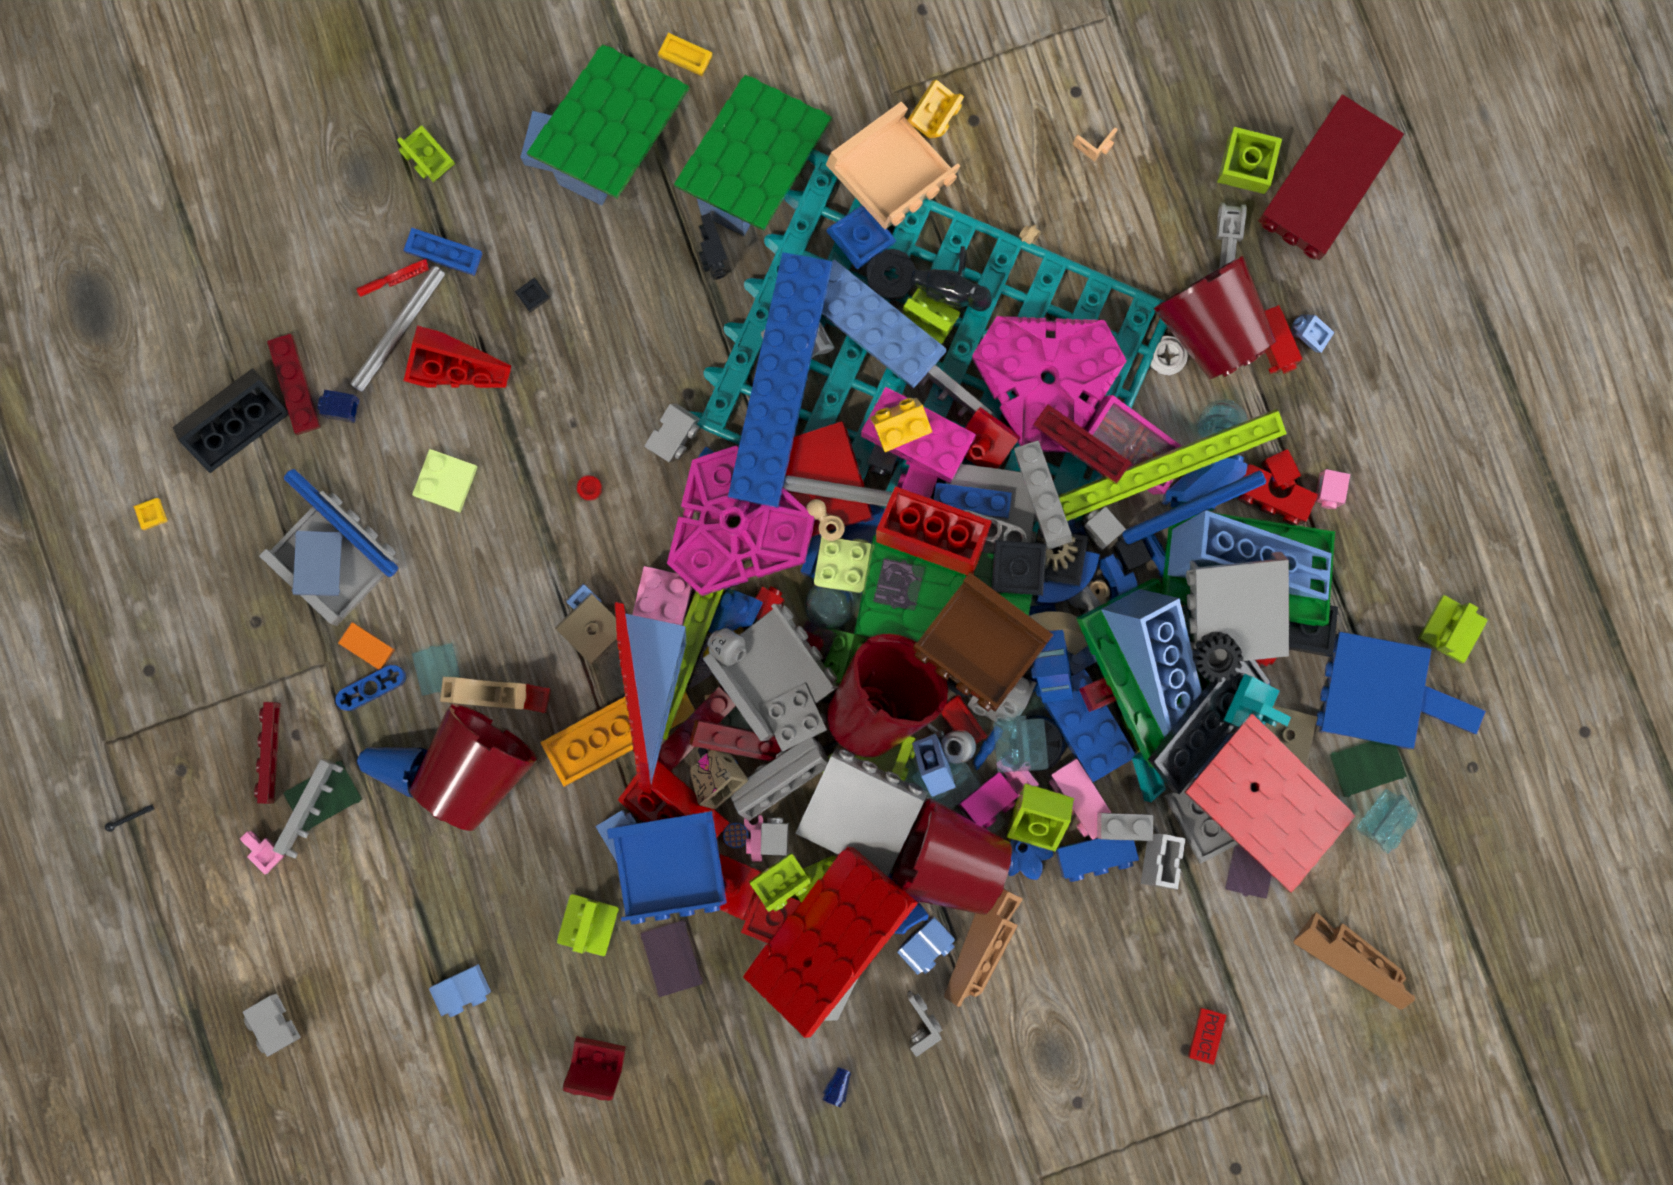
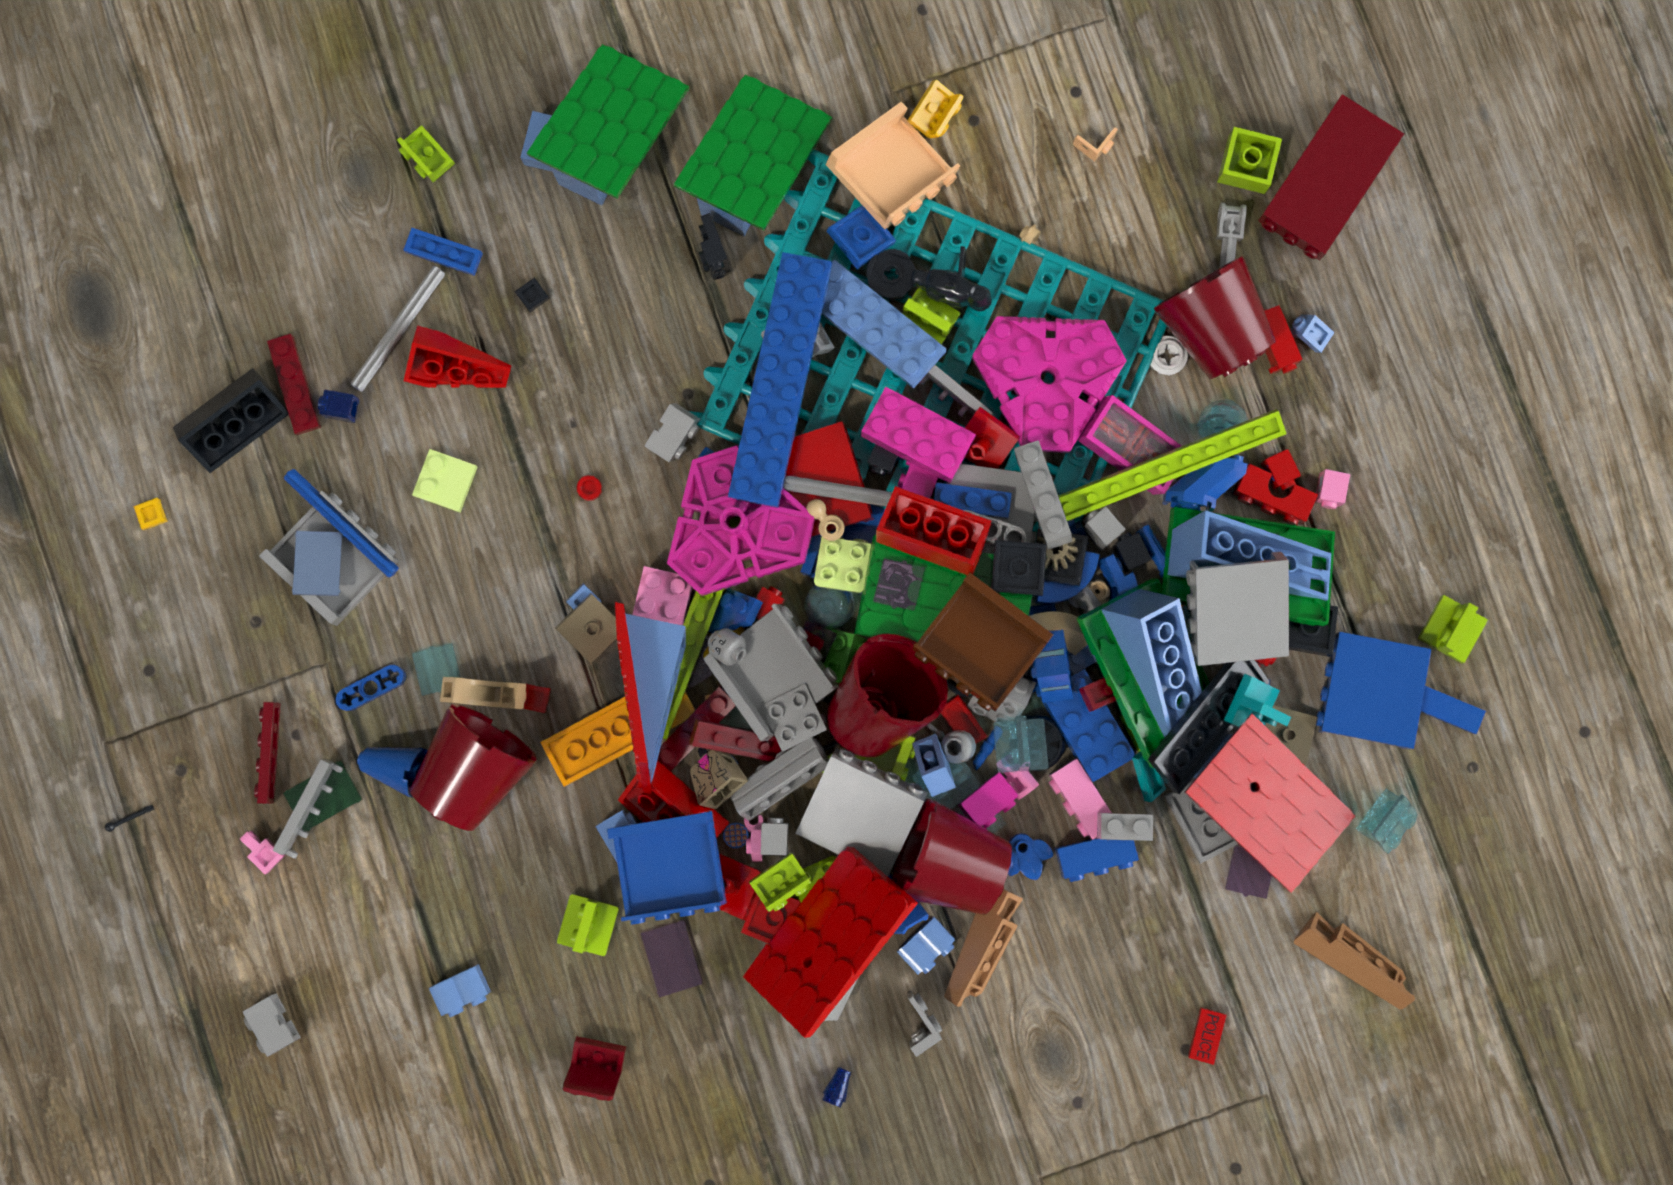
(366, 646): orange tile -> none
(394, 278): red piece -> none
(685, 54): yellow tile -> none
(901, 423): yellow bracket -> none
(1040, 817): lime brick -> none
(1081, 444): dark red plate -> none
(1162, 861): light grey brick -> none
(1194, 507): blue axle -> none
(1227, 666): black tyre -> none
(1367, 767): clear green piece -> none

